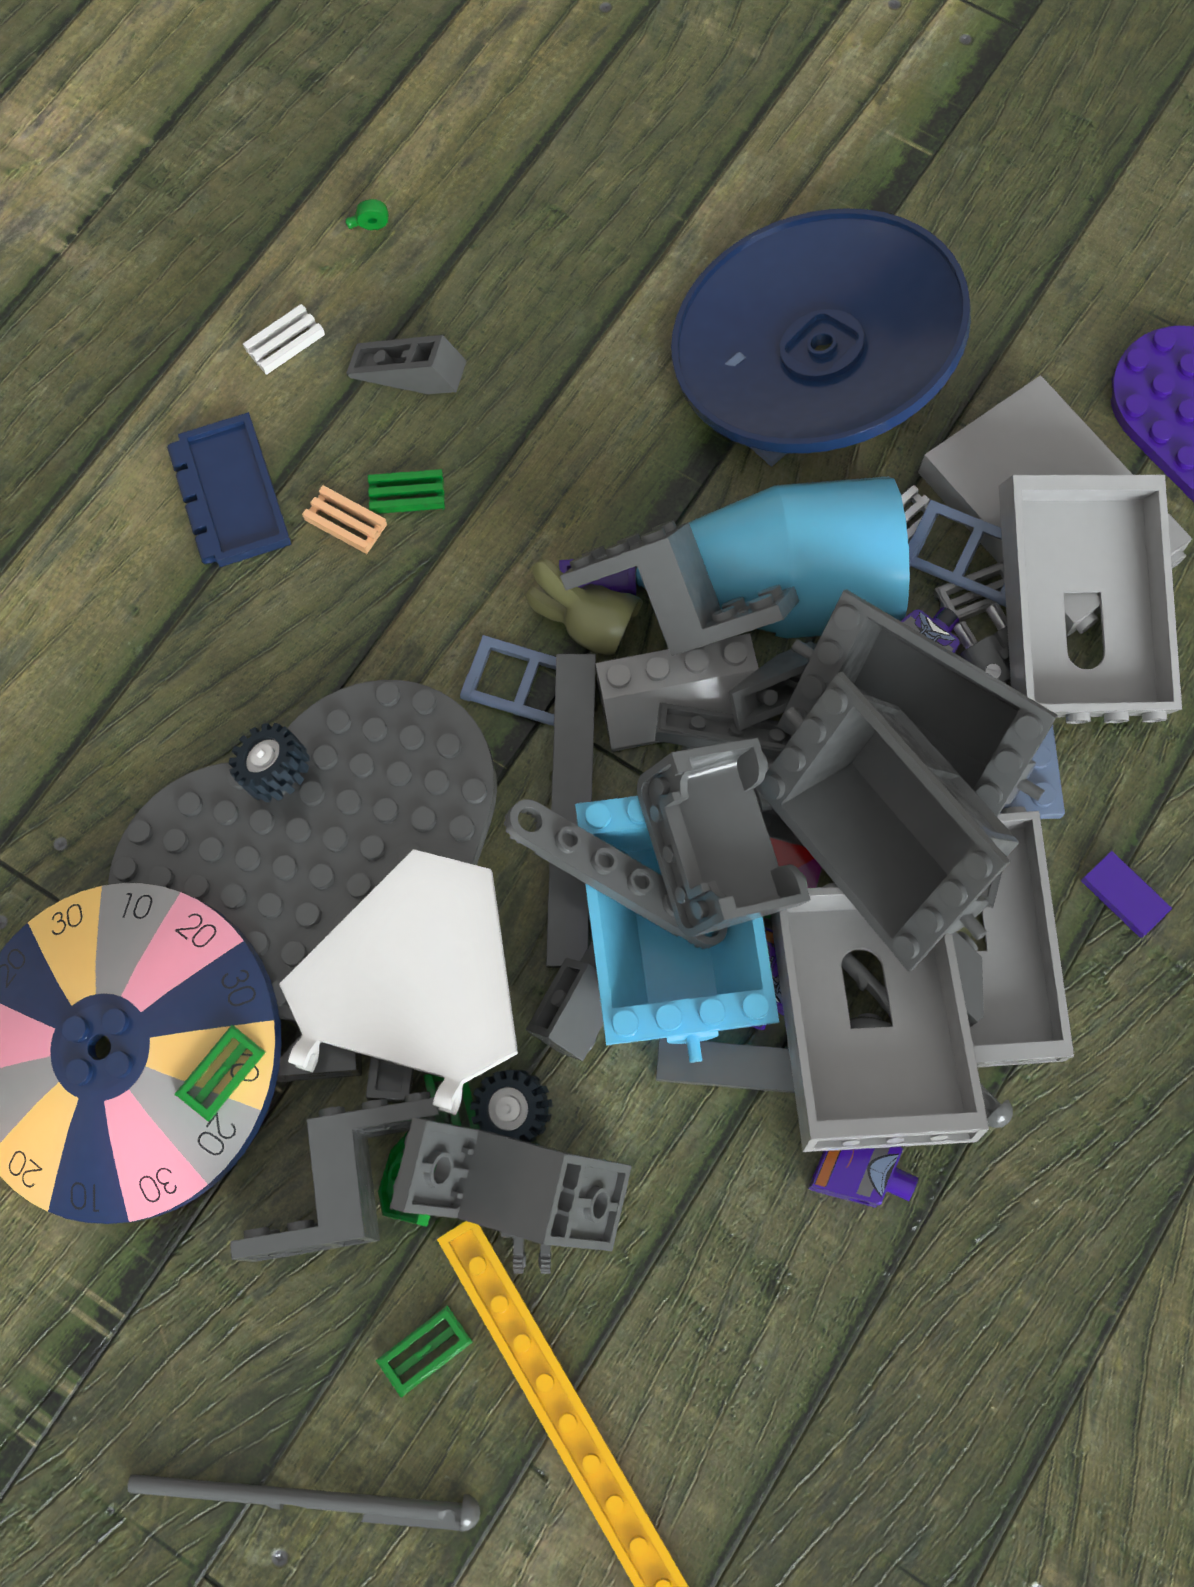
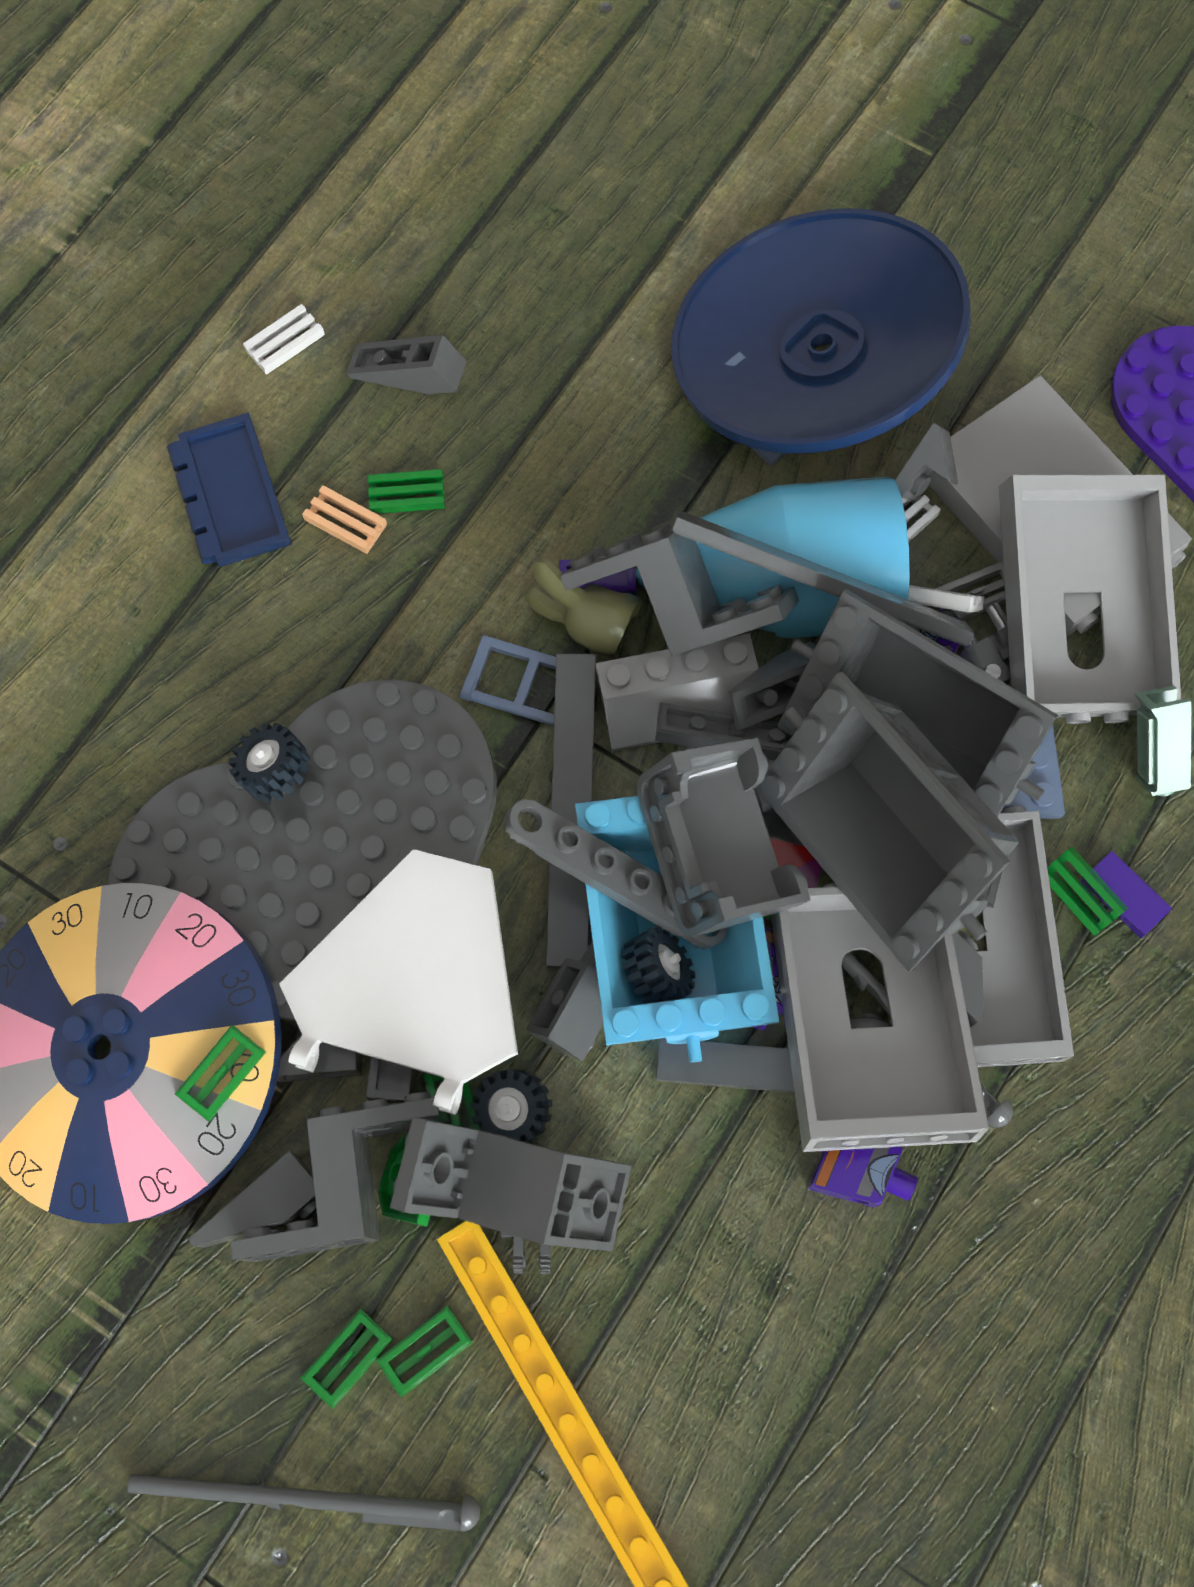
(272, 1200): none -> dark grey slope
(370, 215): green piece -> none
(373, 1328): none -> green tile
(658, 966): none -> black wheel
(818, 576): none -> dark grey tile
(931, 454): none -> dark grey slope
(945, 599): none -> white tile
(957, 576): sand blue window -> none
(1084, 893): none -> green tile
(1163, 741): none -> window

